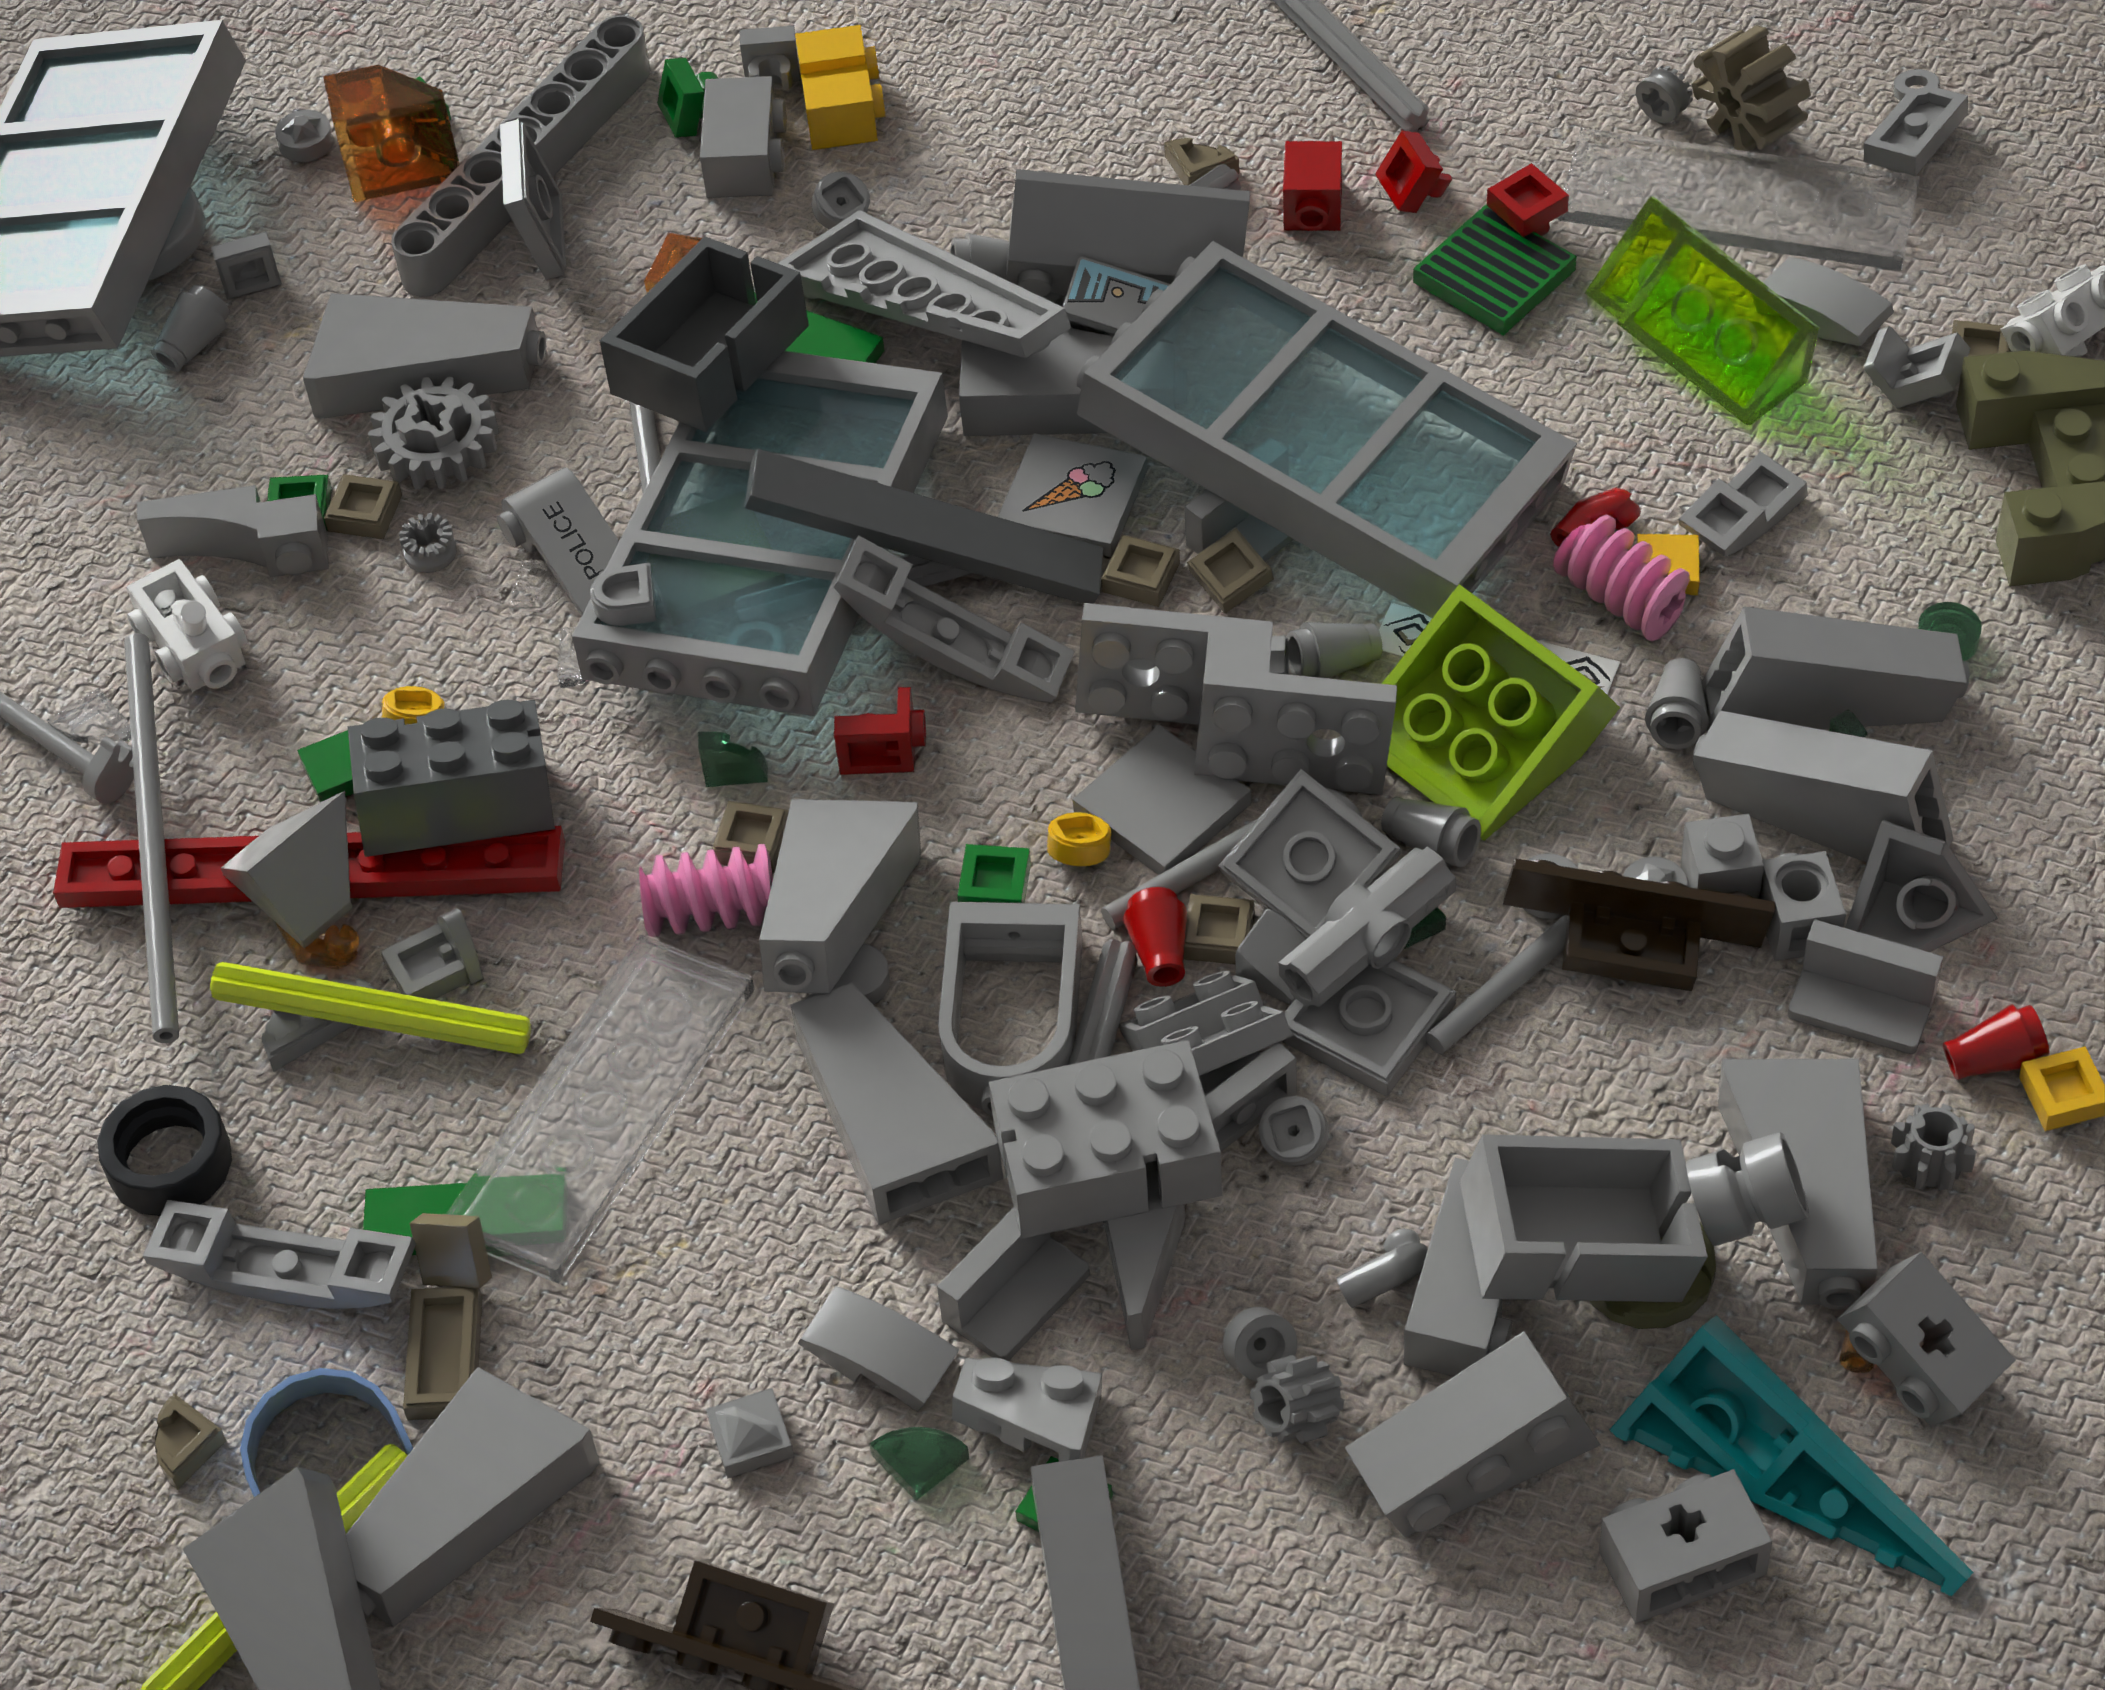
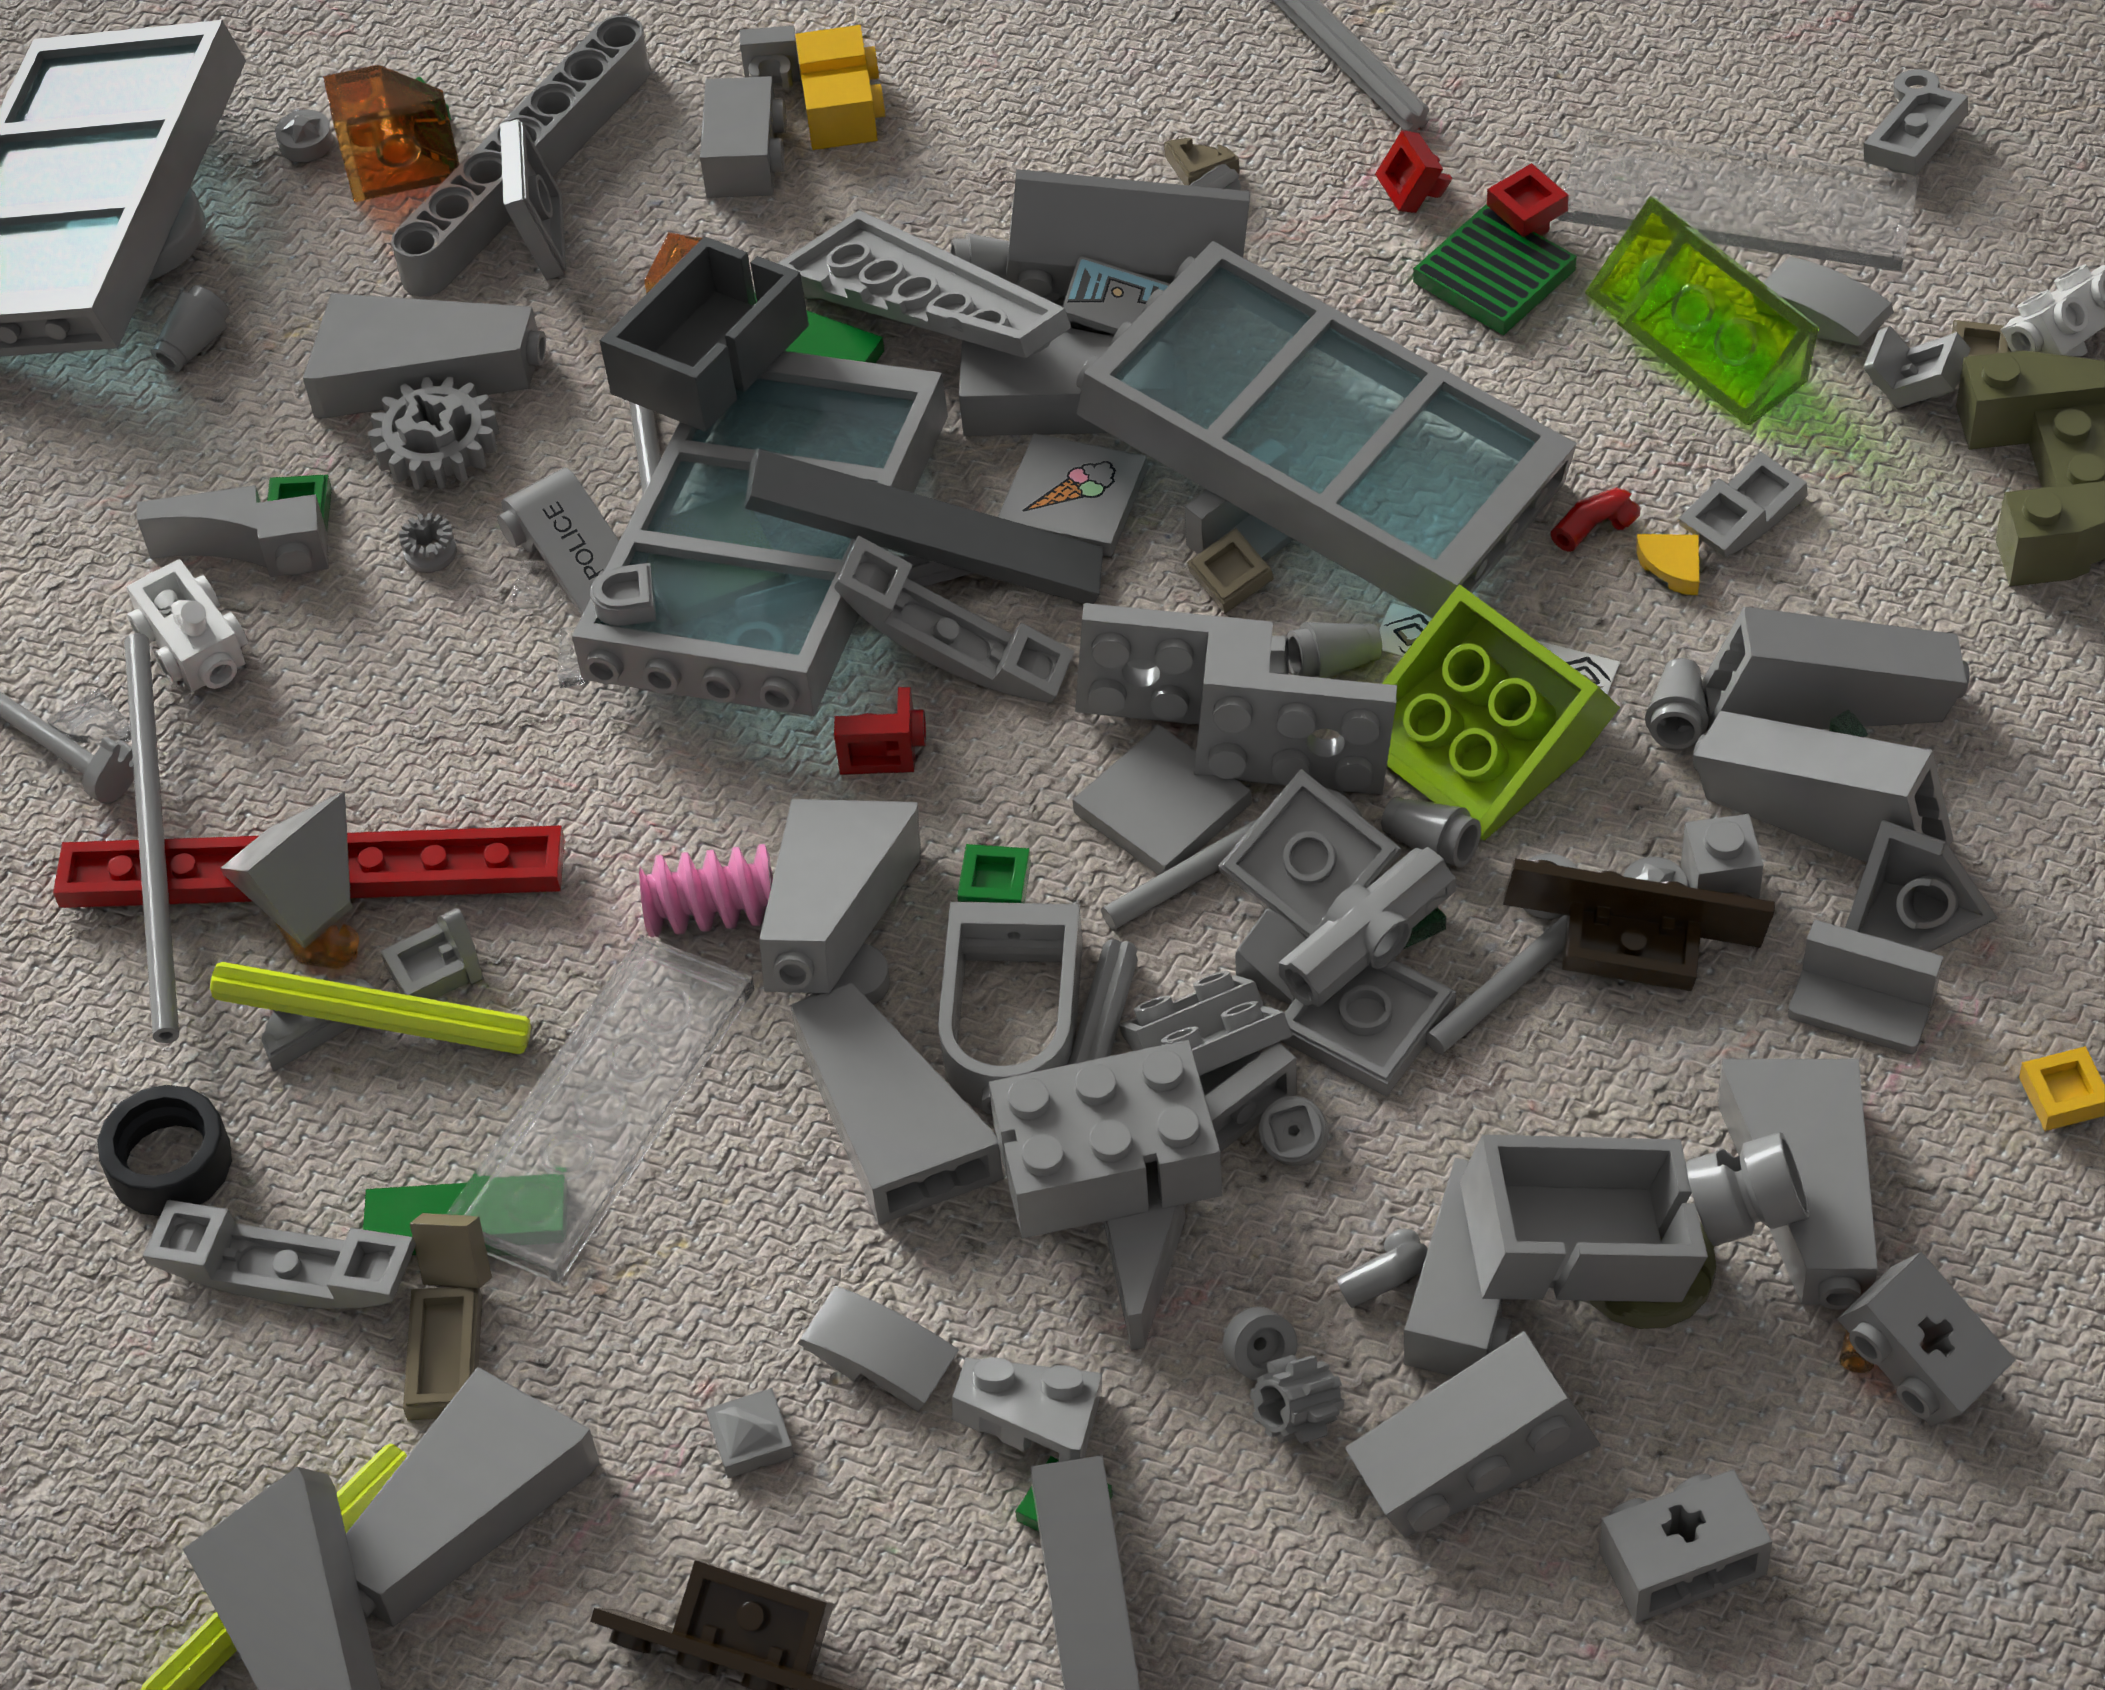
(184, 1440): dark tan tile -> none
(246, 265): light grey tile -> none
(306, 1385): light blue piece -> none
(328, 766): green tile -> none
(363, 506): dark tan tile -> none
(409, 703): yellow tile -> none
(450, 777): dark grey piece -> none
(682, 96): green tile -> none
(728, 762): clear green tile -> none
(746, 828): dark tan tile -> none
(839, 197): light grey tile -> none
(919, 1457): clear green tile -> none
(1009, 1288): light grey panel -> none
(1079, 839): yellow tile -> none
(1140, 570): dark tan tile -> none
(1158, 930): red cone -> none
(1216, 927): dark tan tile -> none
(1312, 186): red brick -> none
(1623, 576): bright pink piece -> none
(1663, 94): light grey bush -> none
(1730, 1411): teal wedge -> none
(1751, 89): dark tan gear -> none
(1801, 892): light grey brick -> none
(1933, 1147): light grey gear -> none
(1955, 619): clear green tile -> none
(1998, 1043): red cone -> none

